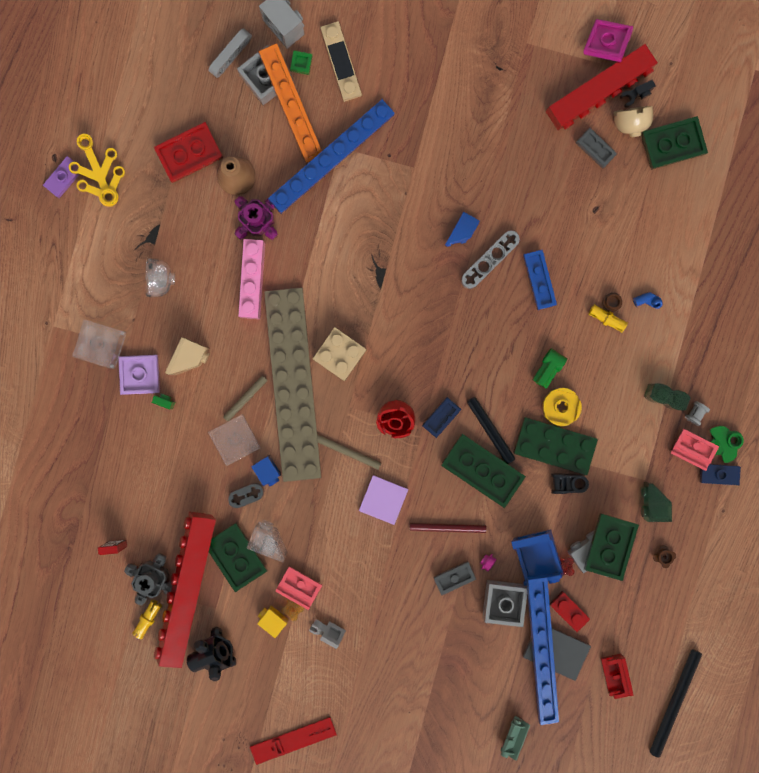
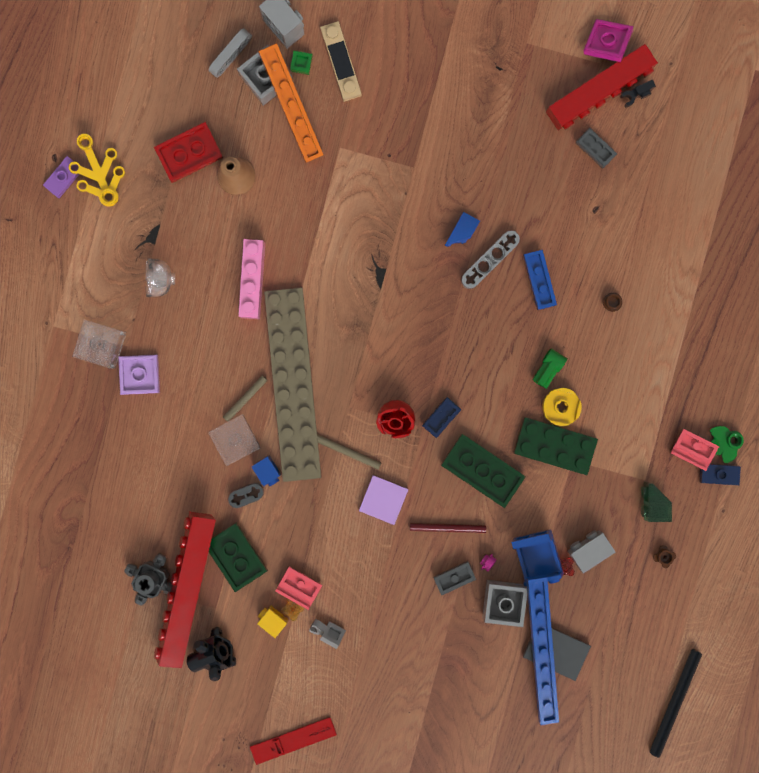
(112, 547): red tile -> none
(147, 619): yellow pin -> none
(163, 401): green plate -> none
(187, 357): tan slope -> none
(258, 225): magenta piece -> none
(267, 541): clear slope -> none
(331, 156): blue plate -> none
(339, 354): tan brick -> none
(490, 429): black axle -> none
(515, 738): sand green hinge -> none
(564, 483): black piece -> none
(569, 611): red plate -> none
(608, 318): yellow pin -> none
(611, 547): dark green plate -> none
(617, 676): red hinge -> none
(634, 120): tan cylinder -> none
(649, 299): blue arm -> none
(665, 395): clear green brick -> none
(674, 142): dark green plate -> none
(697, 413): light grey bush -> none

